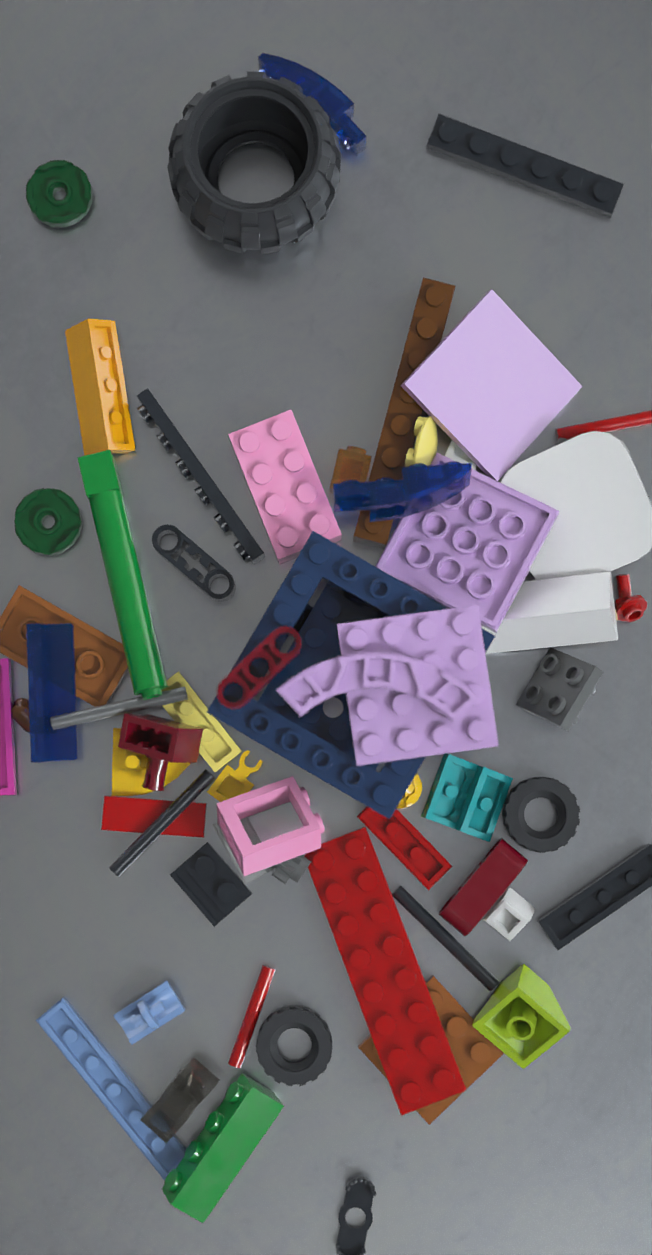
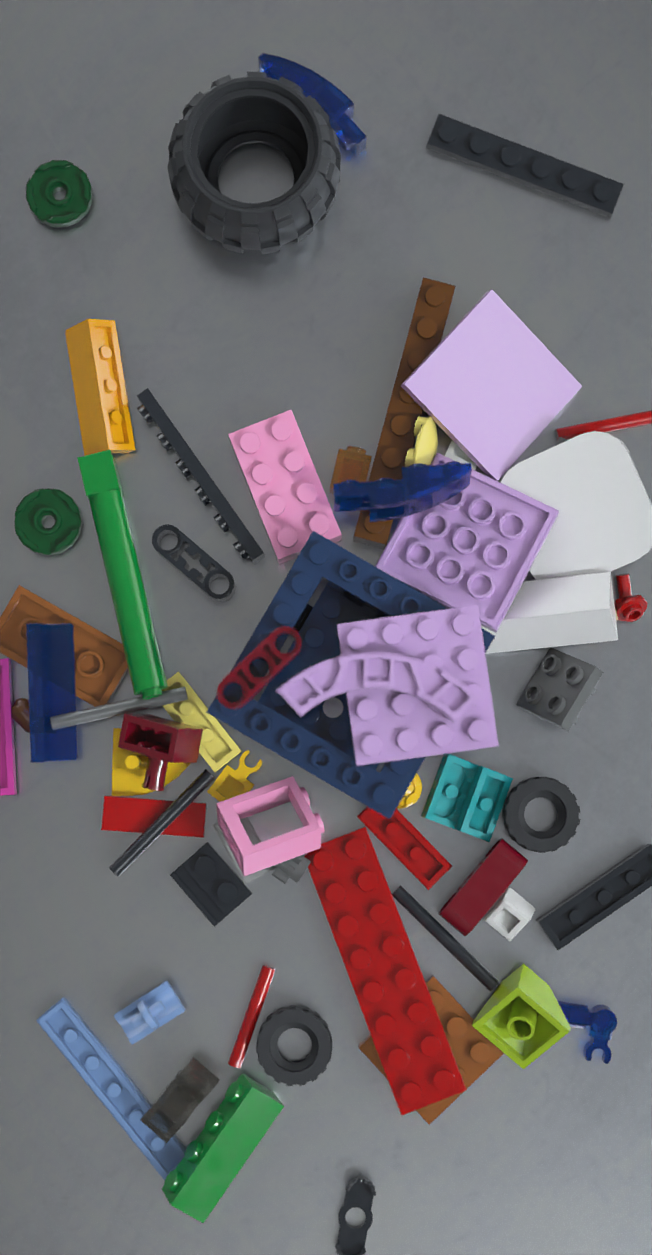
(601, 1023): none -> clear blue bar

